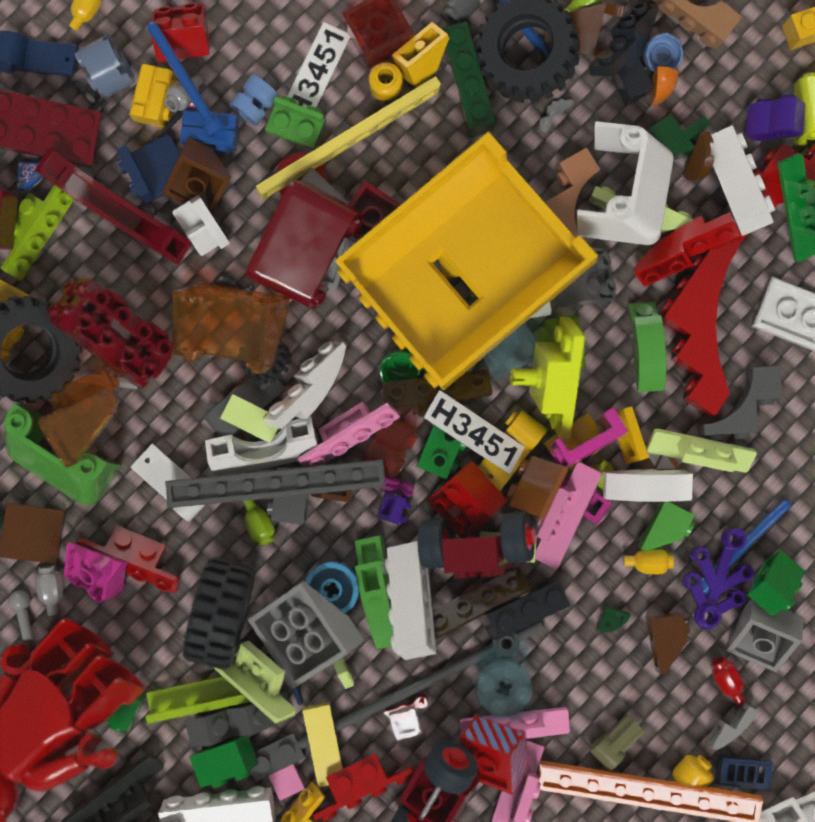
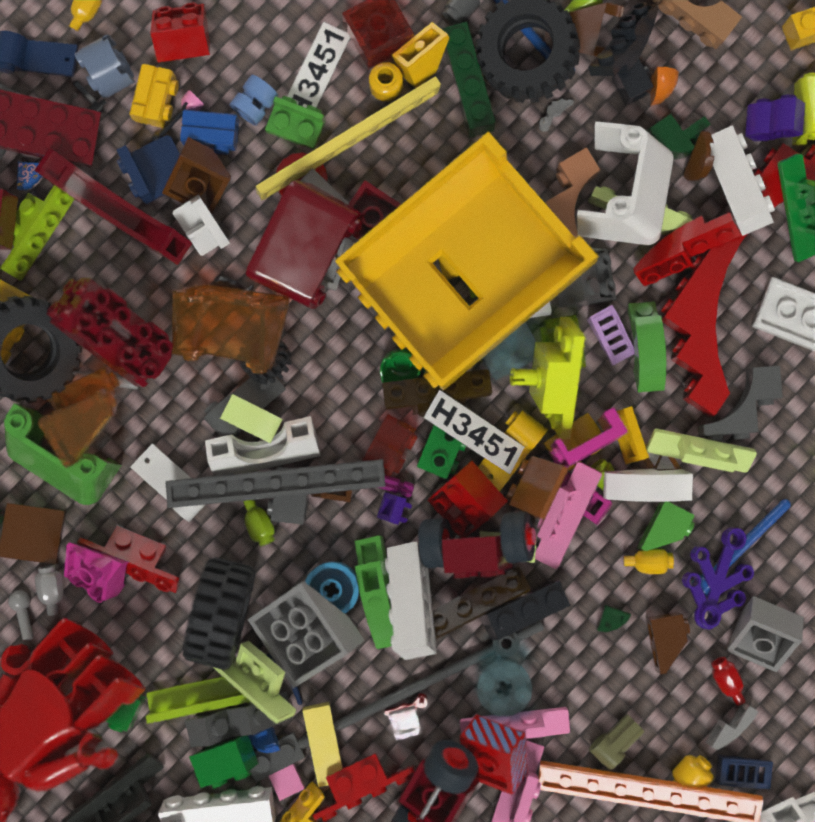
(177, 97): light grey plant -> none
(212, 124): blue piece -> none
(265, 741): none -> blue tile
(314, 383): white slope -> none
(343, 673): yellowish green tile -> none
(348, 430): bright pink bracket -> none
(620, 331): none -> lavender slope
(663, 51): medium blue hair -> none
(777, 583): green brick -> none

